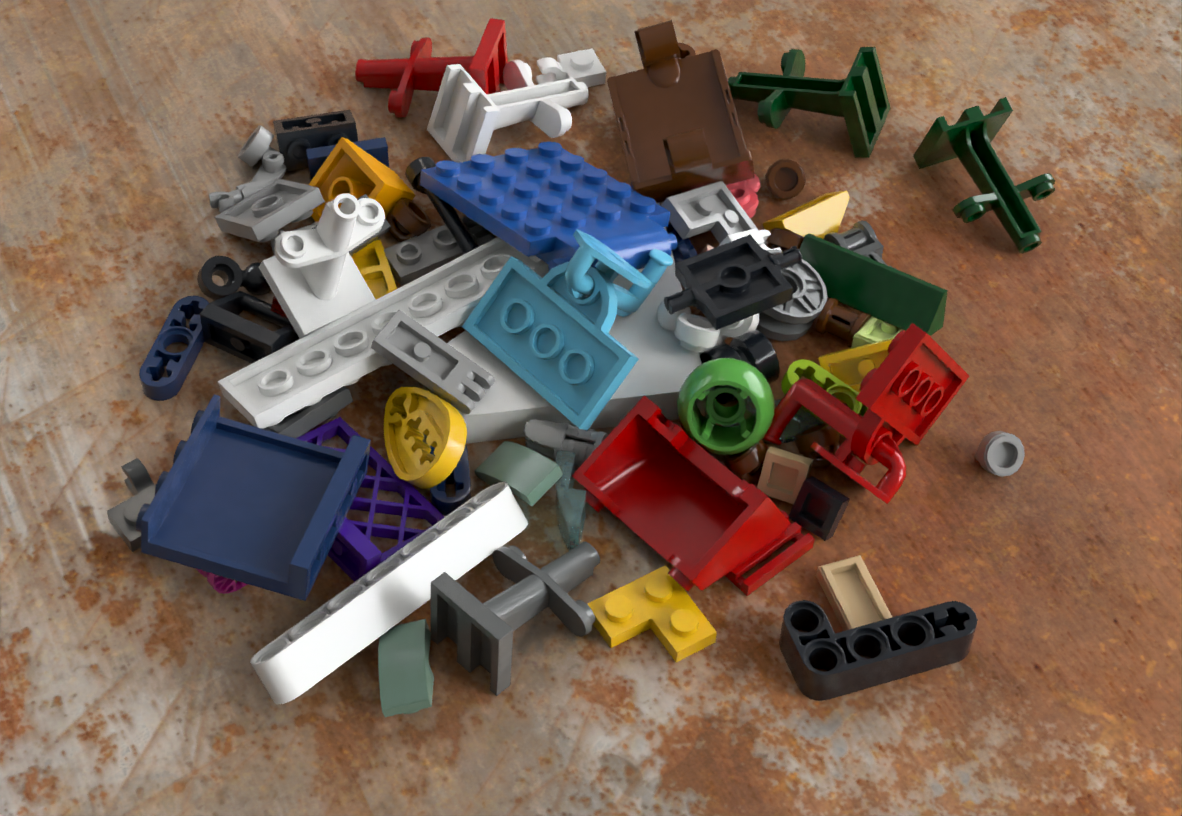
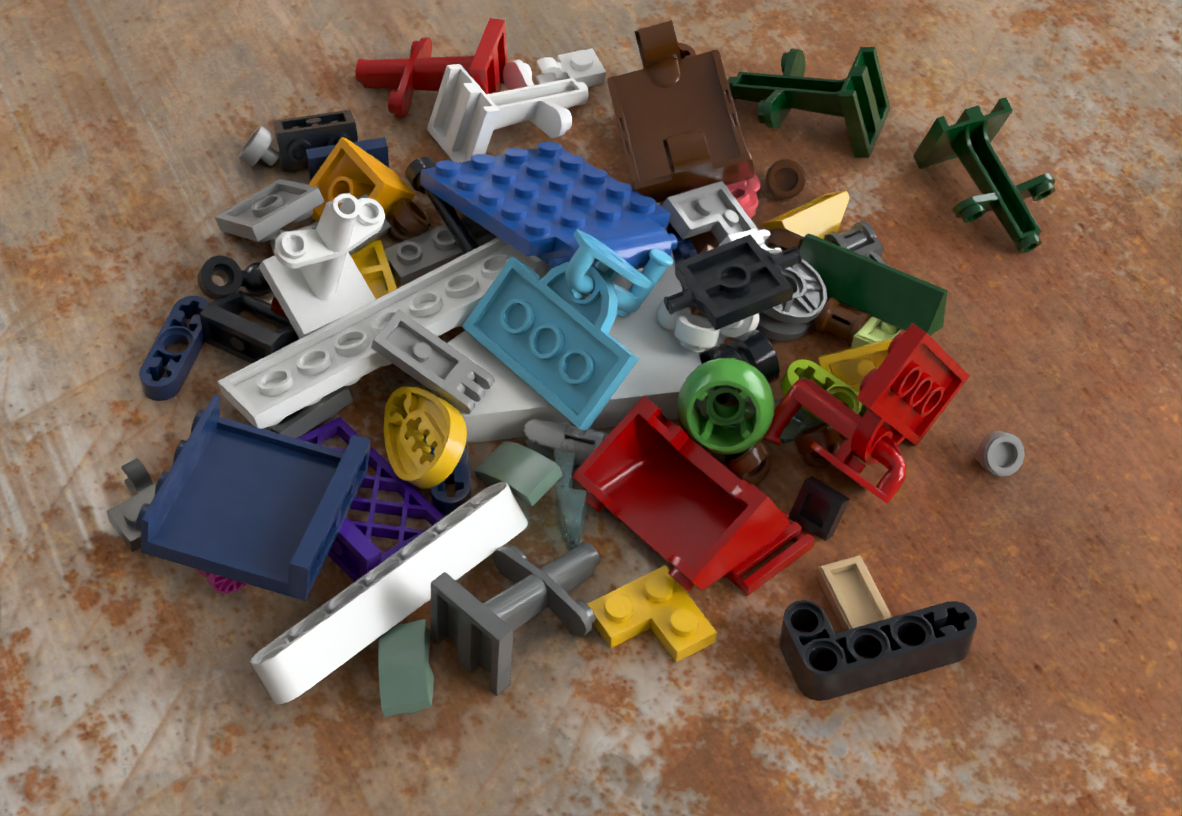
(271, 171): light grey arm -> none
(783, 474): tan tile -> none

